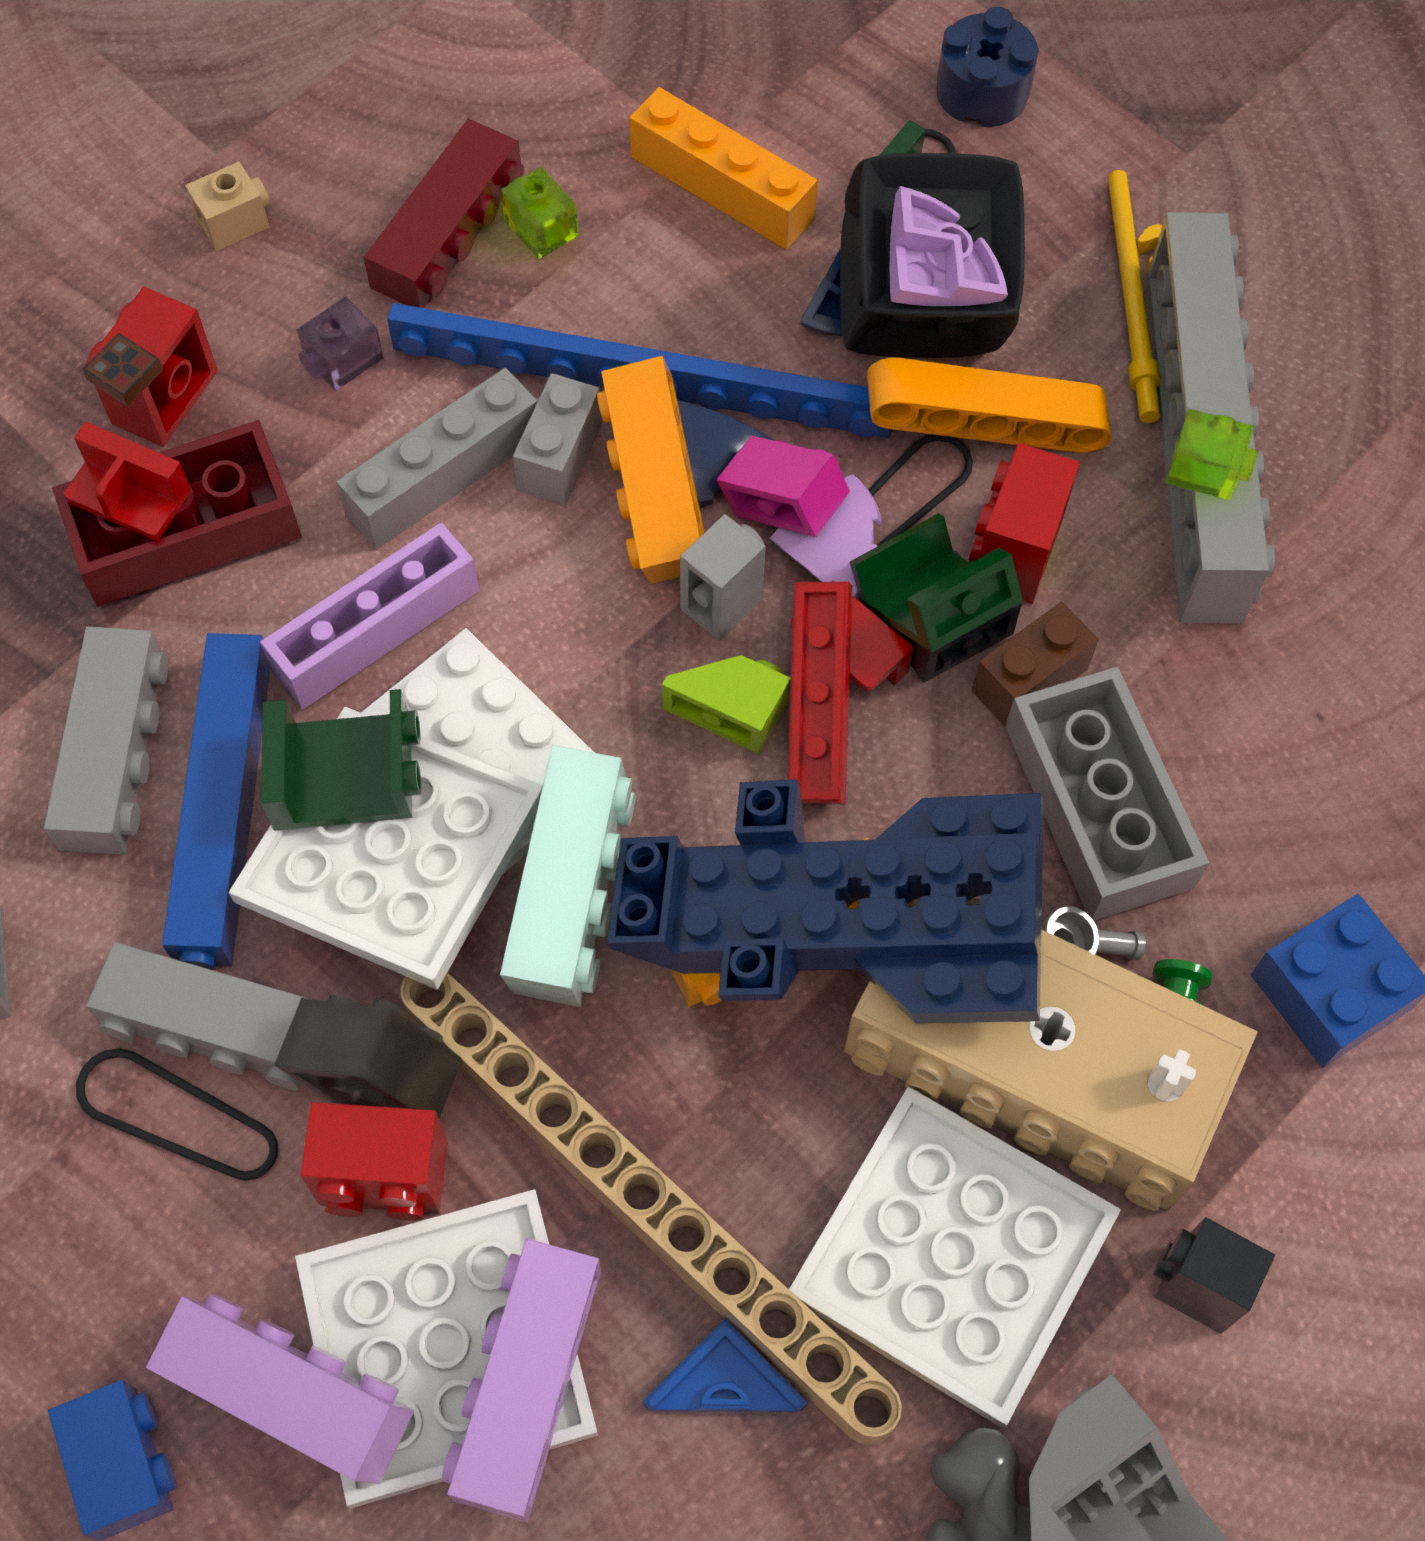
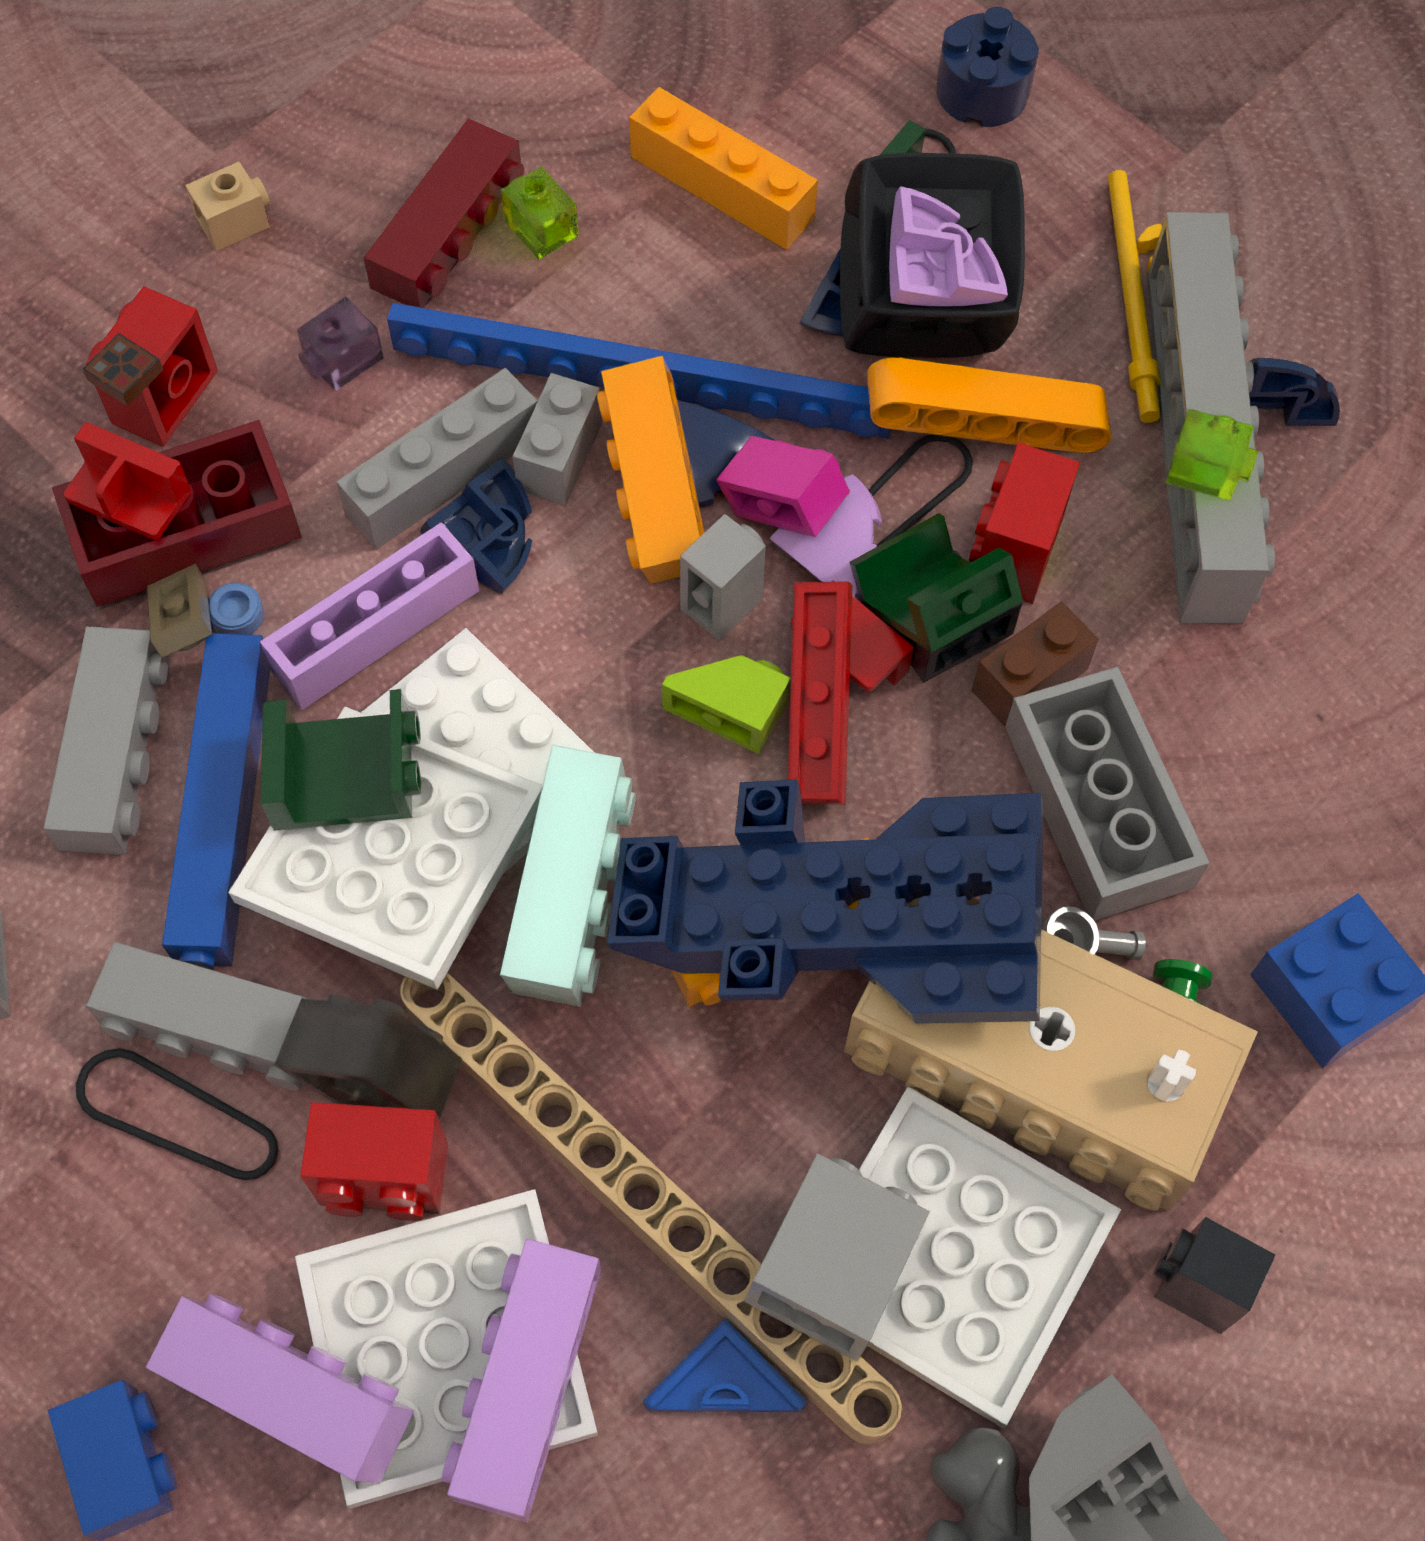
(179, 611): none -> dark tan plate
(235, 609): none -> medium blue tile
(490, 524): none -> dark blue brick
(837, 1256): none -> light grey brick
(1295, 389): none -> dark blue brick

